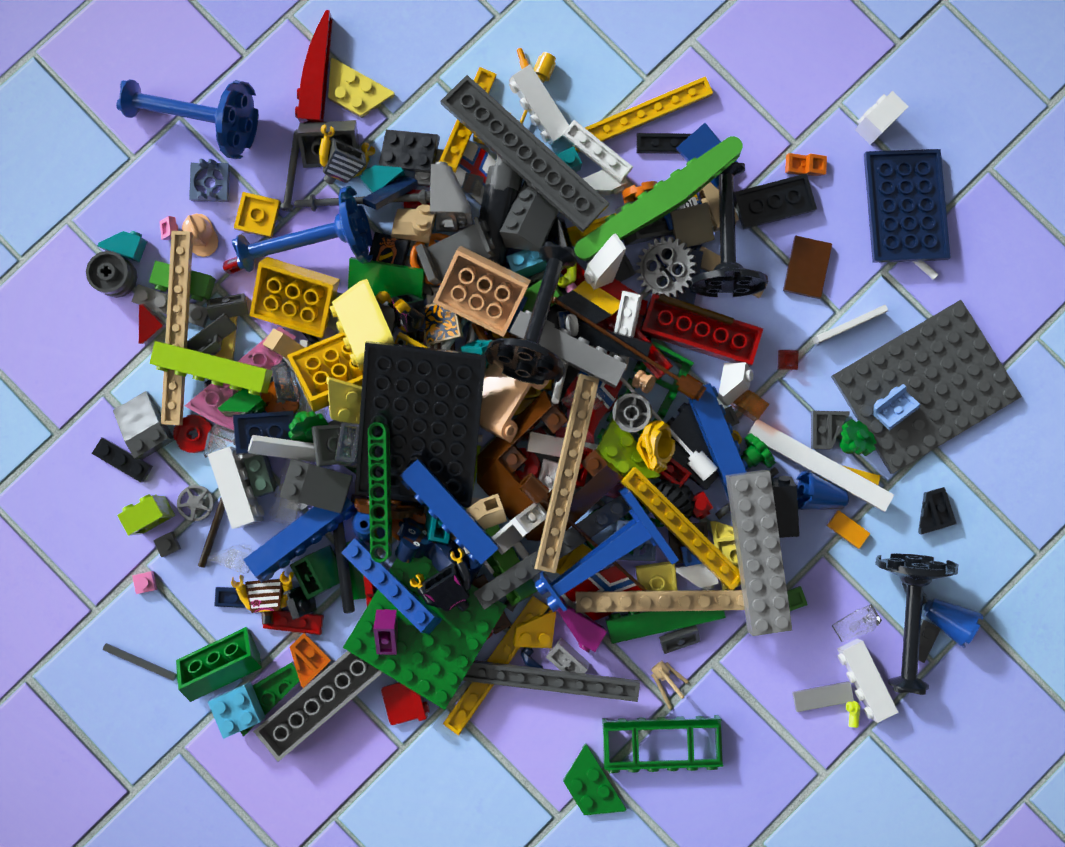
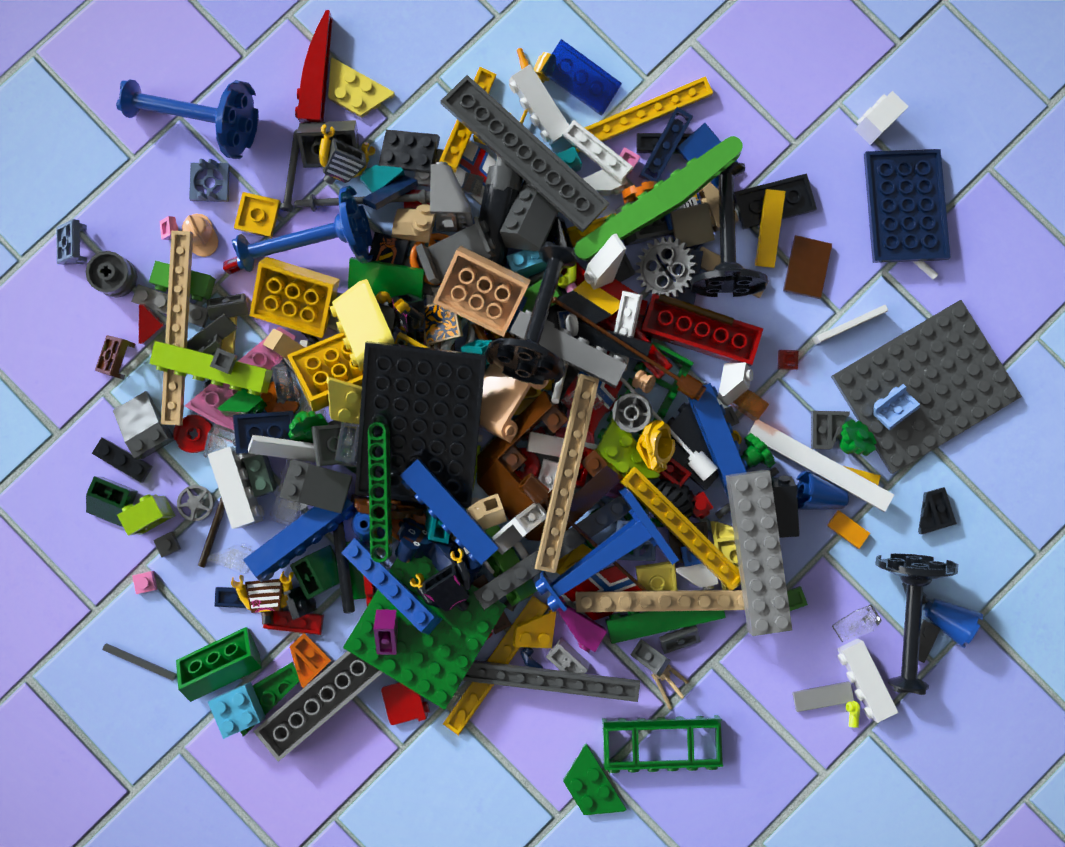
(62, 235): none -> sand blue piece
(107, 498): none -> dark green slope
(116, 356): none -> reddish brown piece
(125, 244): teal slope -> none
(224, 361): none -> dark grey plate
(581, 77): none -> clear blue tile
(629, 156): none -> bright pink plate
(650, 657): none -> dark grey plate
(666, 145): none -> dark blue piece
(770, 228): none -> yellow tile
(801, 164): orange slope -> none

